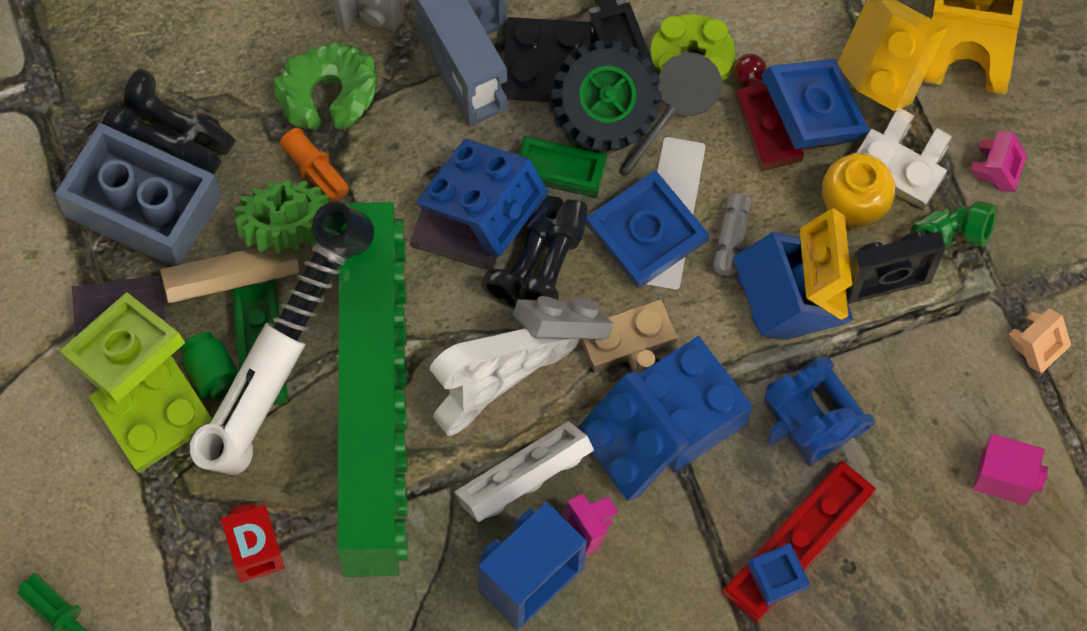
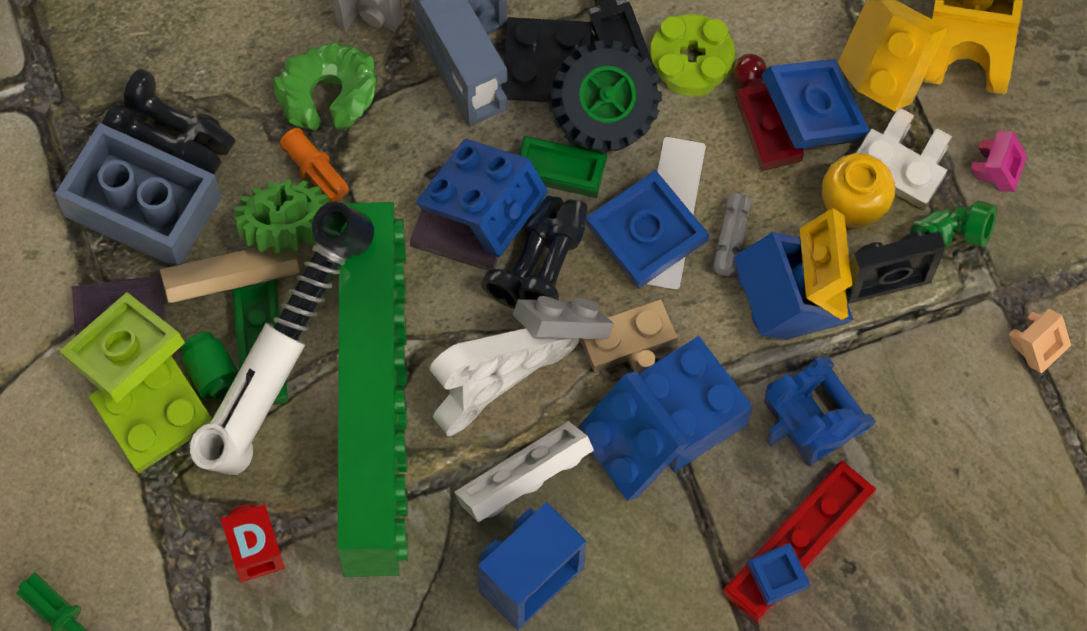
(590, 519): dark pink tile -> none
(688, 87): dark grey piece -> none
(1010, 469): dark pink brick -> none

